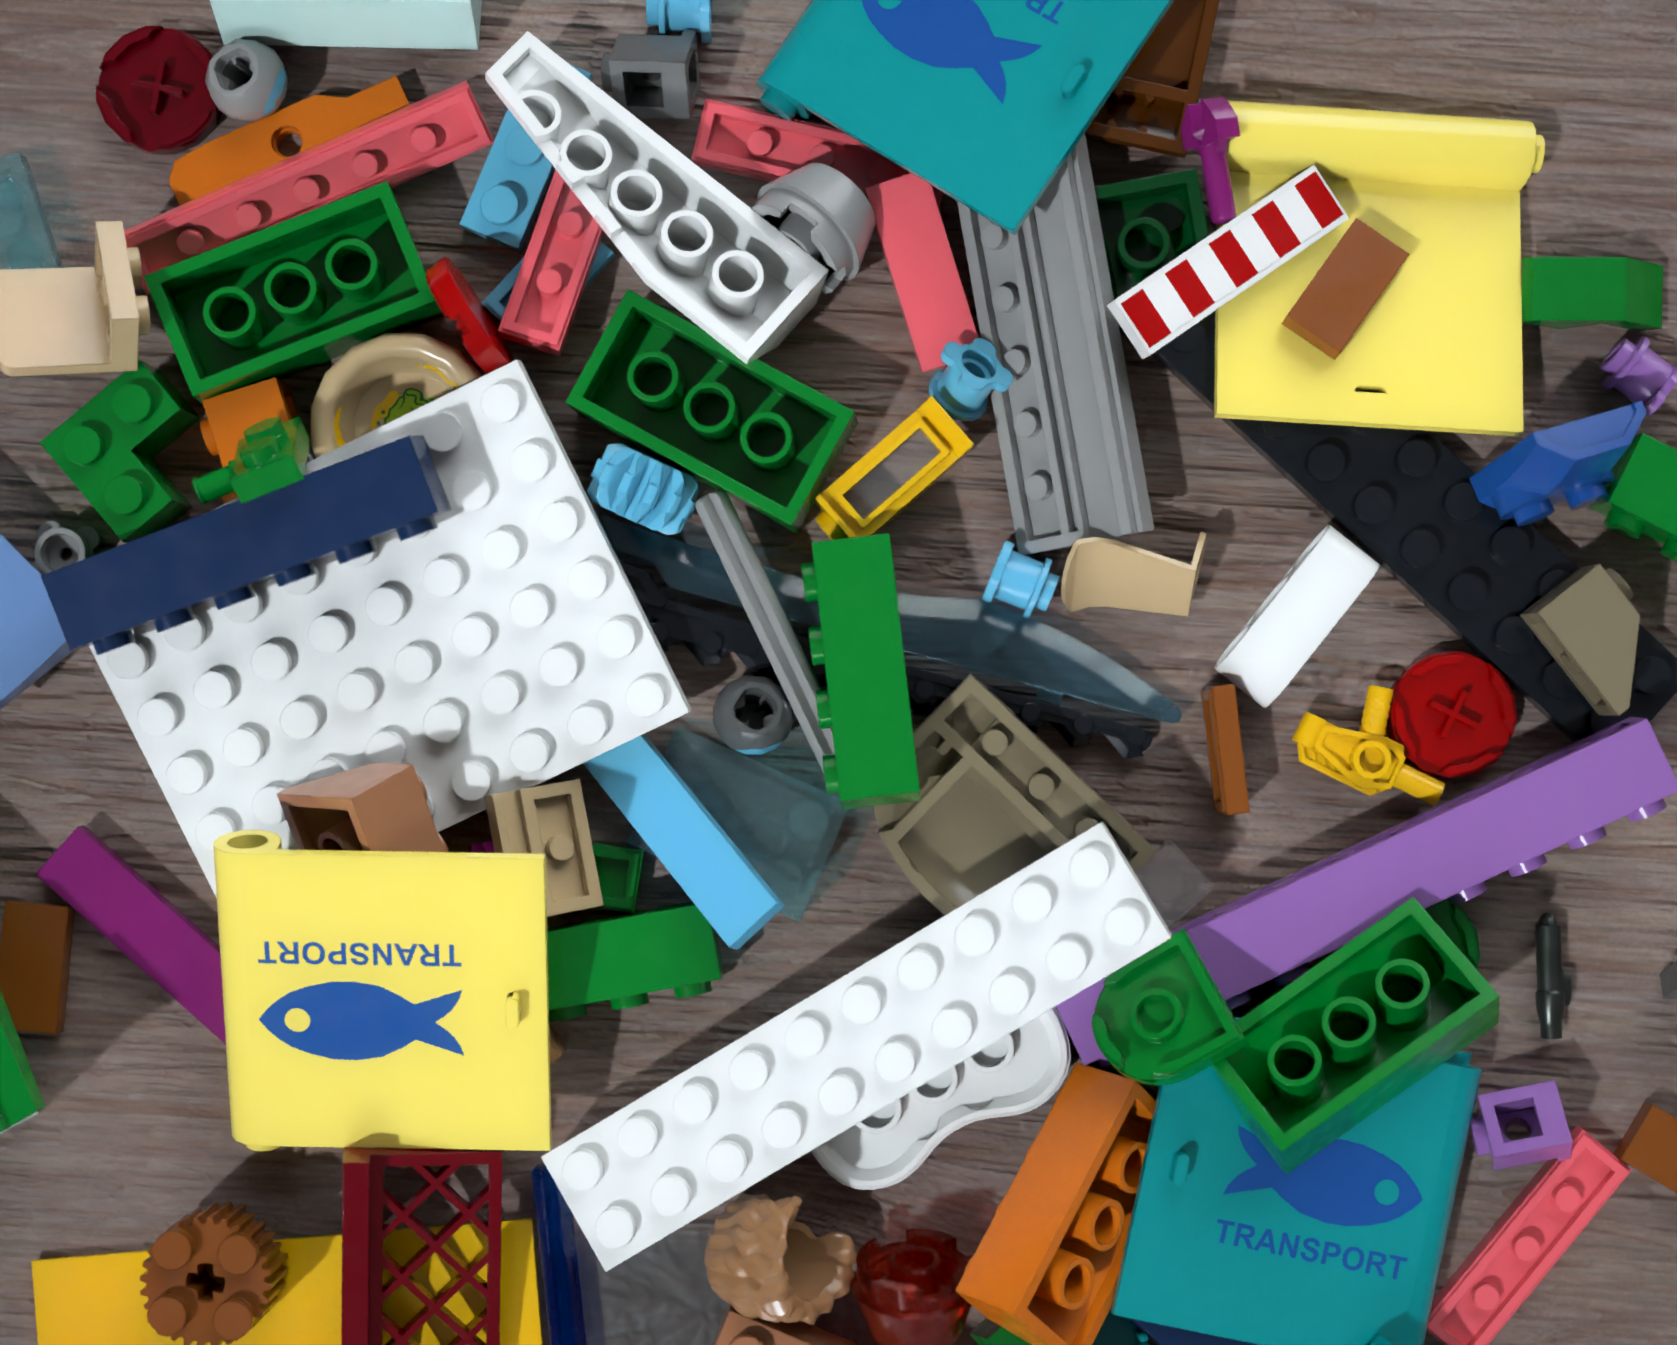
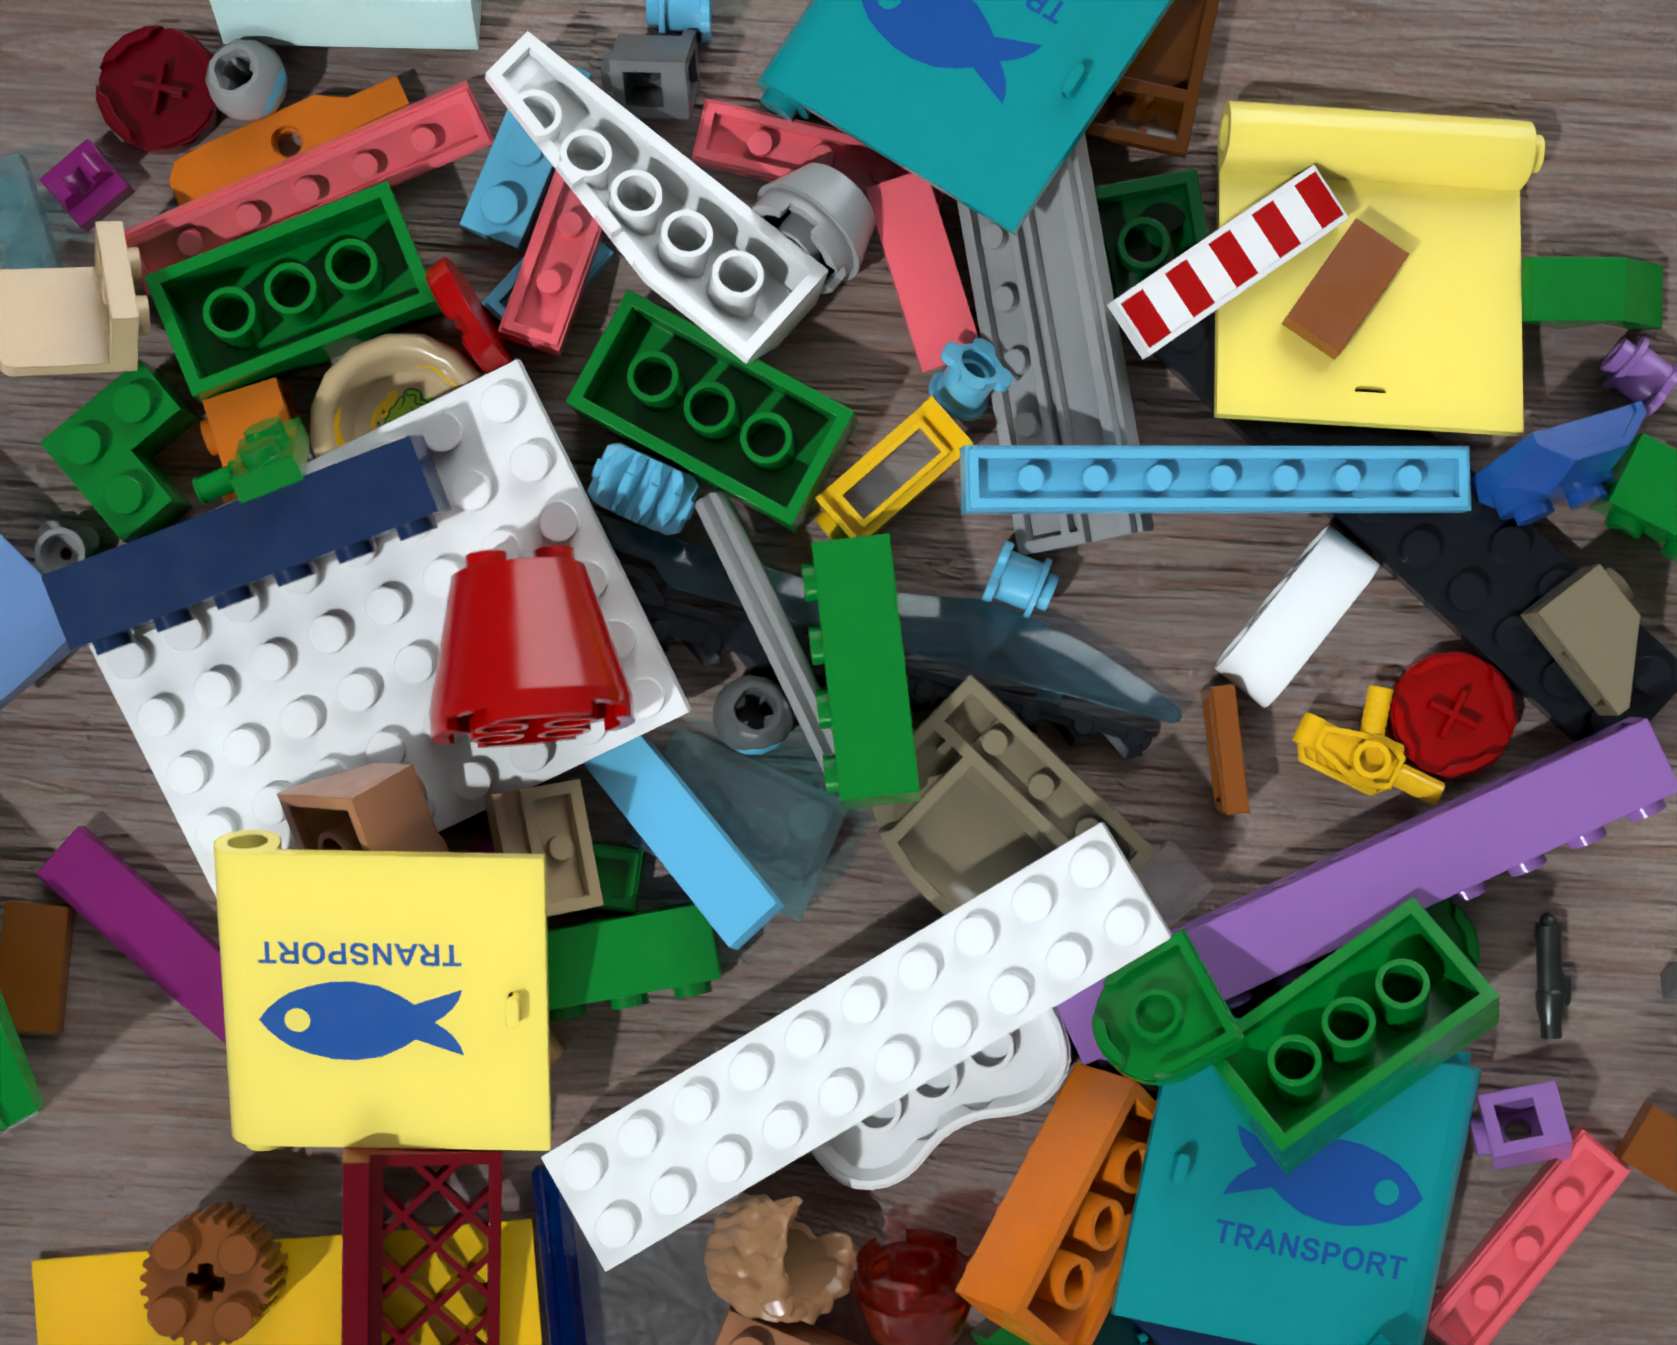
(87, 185): none -> magenta tile
(525, 654): none -> red cone
(1128, 577): tan piece -> none
(1208, 130): magenta bar -> none
(1213, 479): none -> medium azure tile

